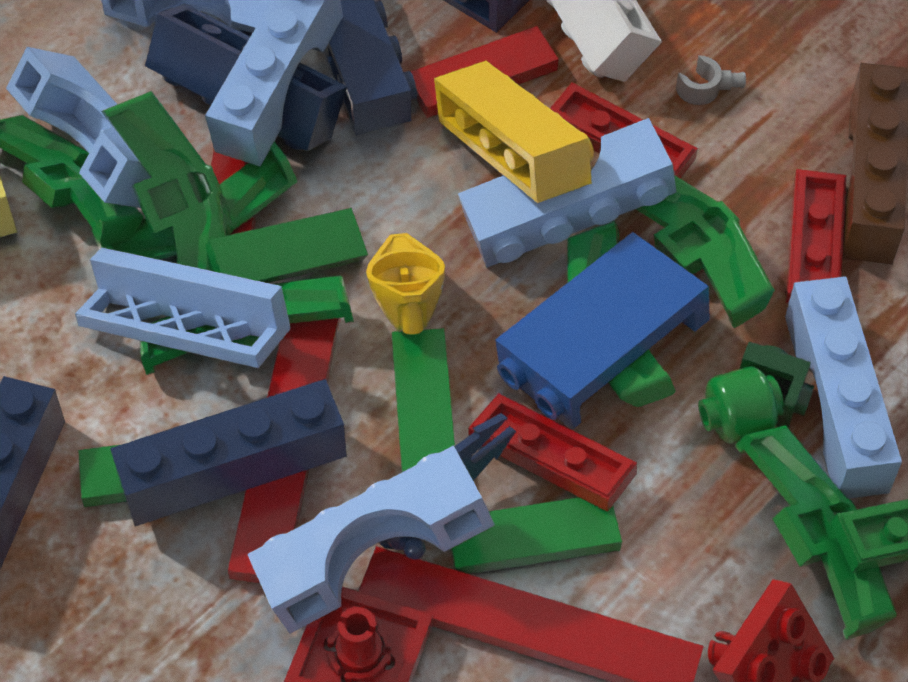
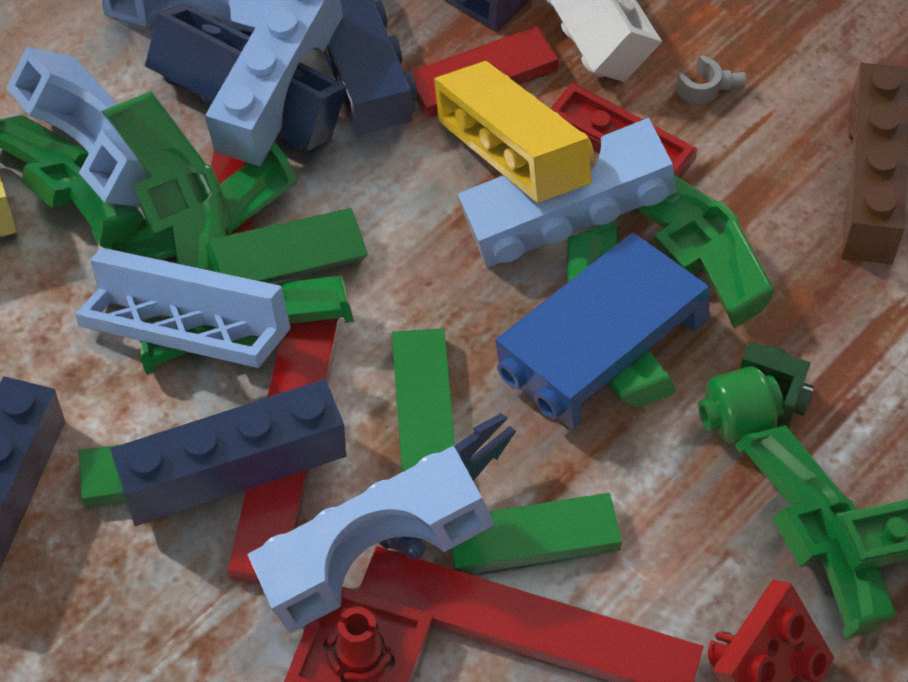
(406, 282): yellow hat -> none
(560, 454): red tile -> none
(816, 227): red tile -> none
(856, 425): light blue arch -> none

